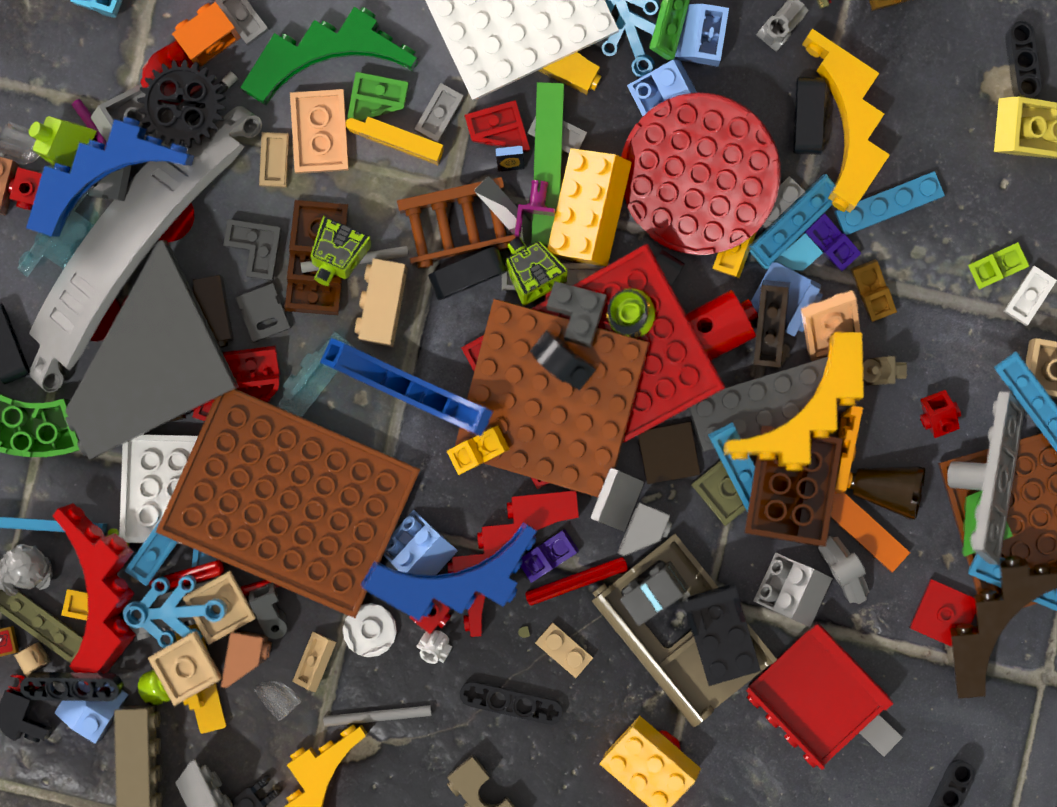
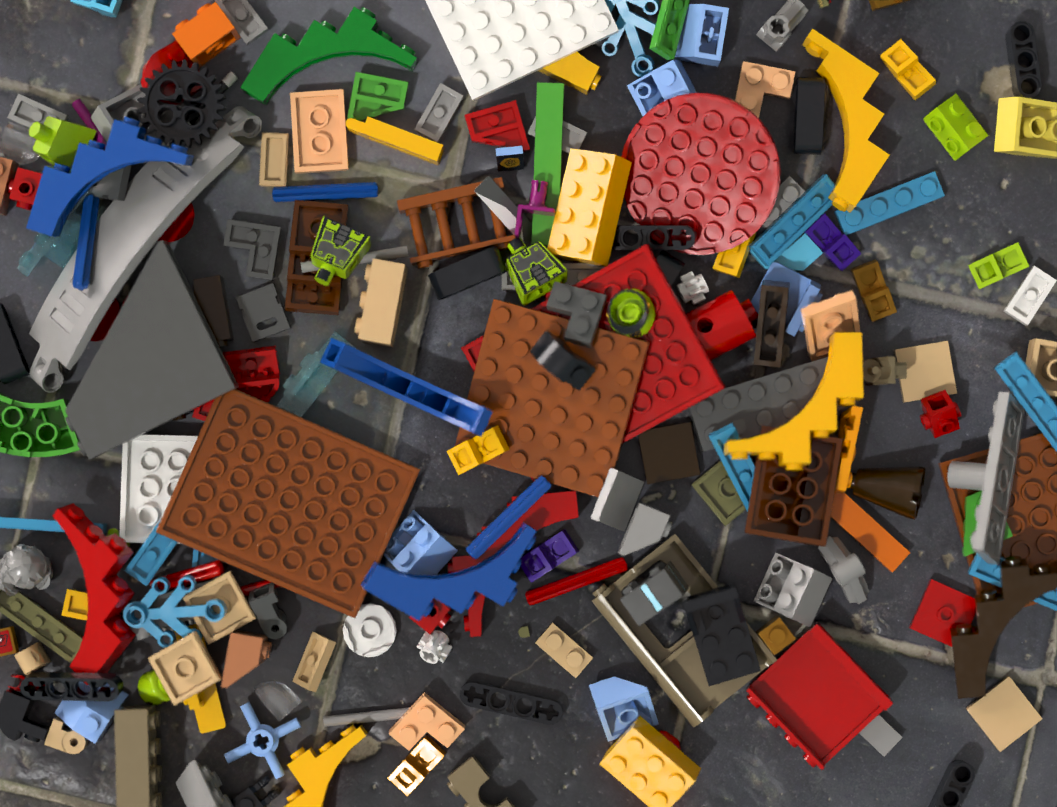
(27, 111): none -> light grey plate
(64, 738): none -> tan leg
(86, 242): none -> blue axle
(260, 750): none -> light blue bar
(325, 192): none -> blue axle
(417, 765): none -> slope
(425, 717): none -> light nougat plate
(508, 517): none -> blue axle
(620, 704): none -> light blue slope
(644, 237): none -> black beam
(692, 288): none -> white gear
(759, 80): none -> light nougat plate
(775, 635): none -> pearl gold brick
(907, 70): none -> yellow slope
(927, 371): none -> tan tile
(955, 127): none -> lime bracket
(1004, 713): none -> tan tile

